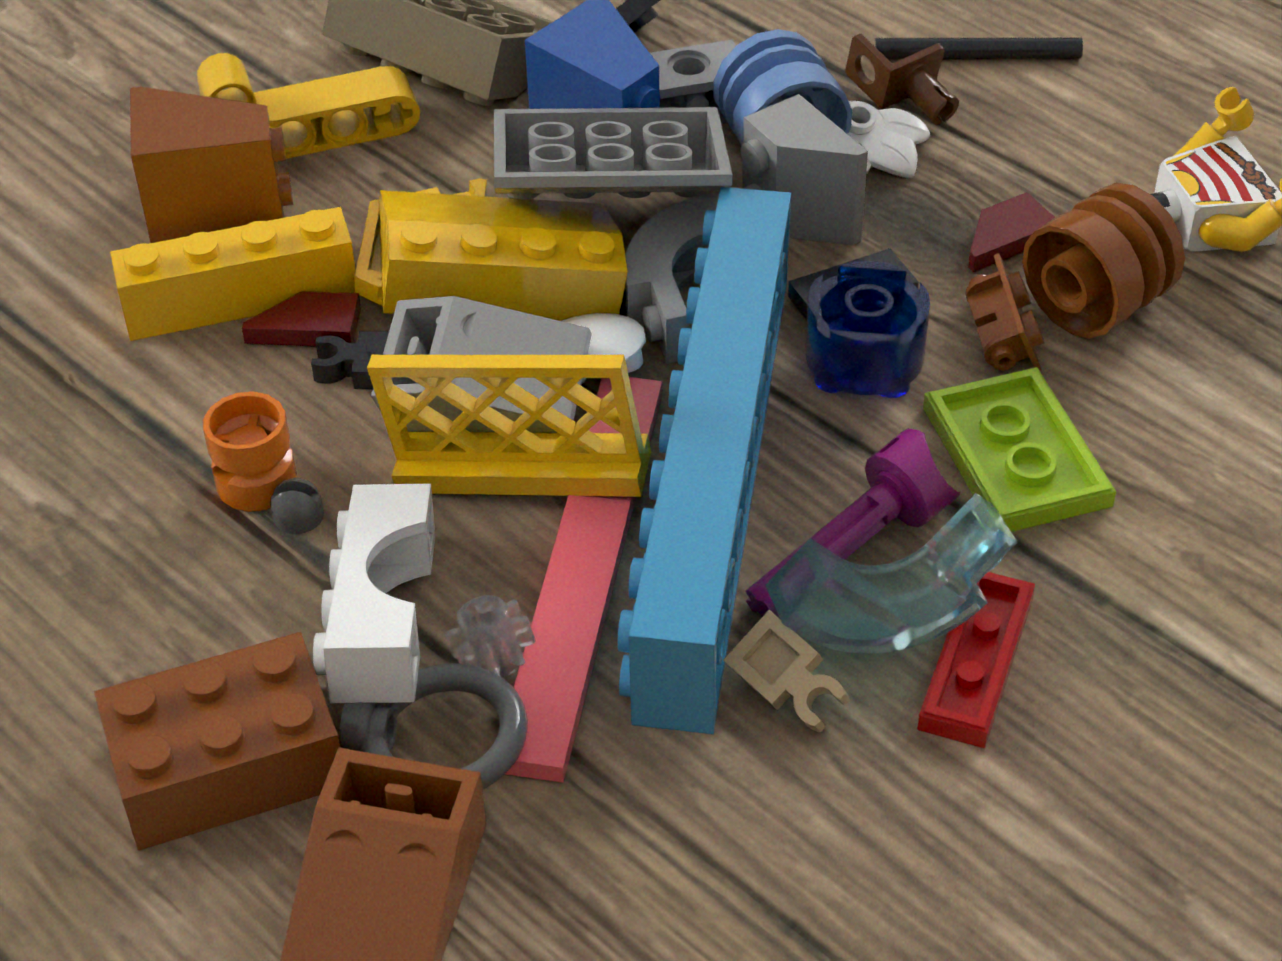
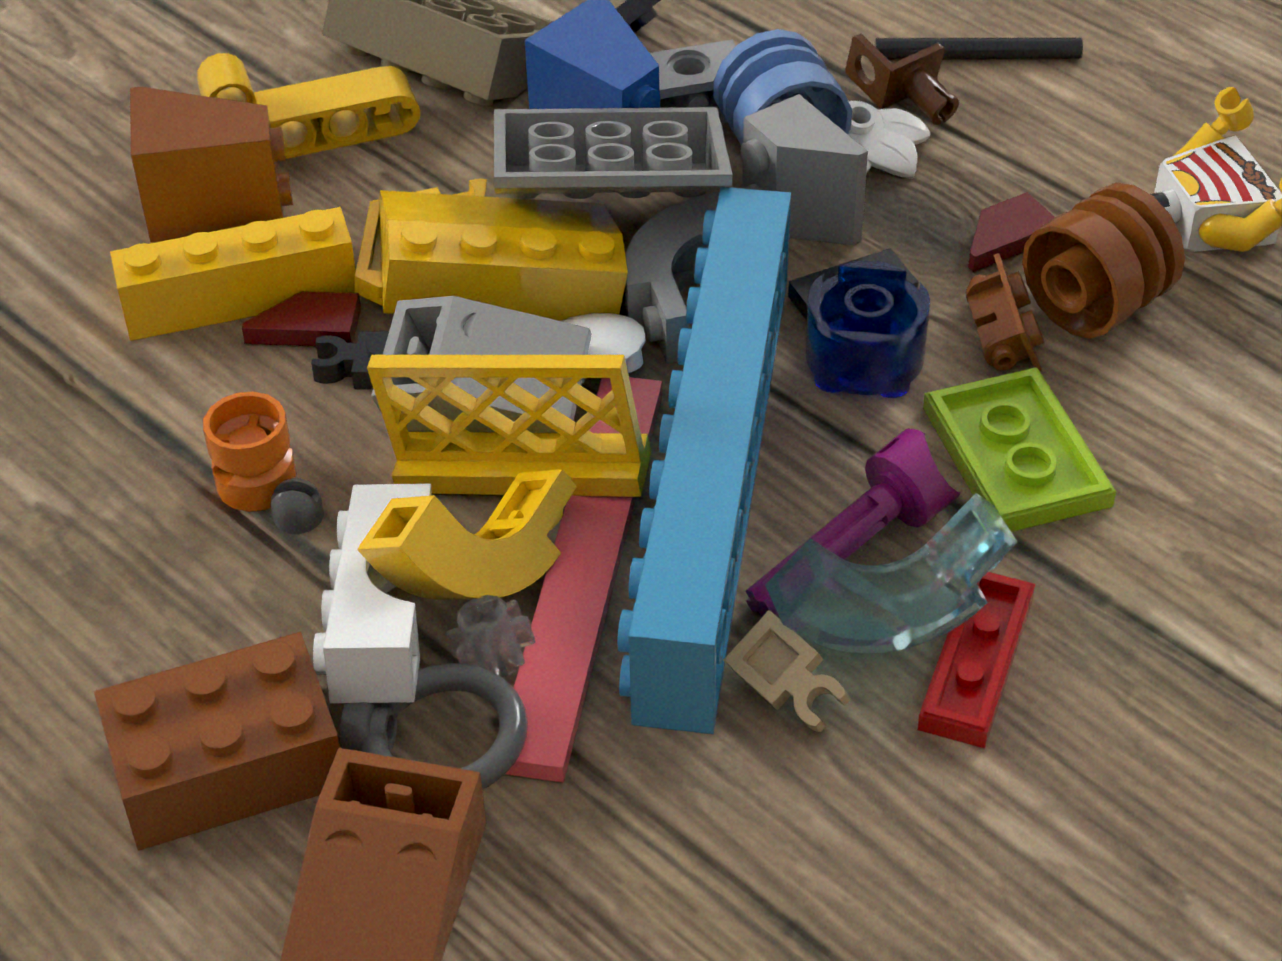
(436, 558): none -> yellow arch

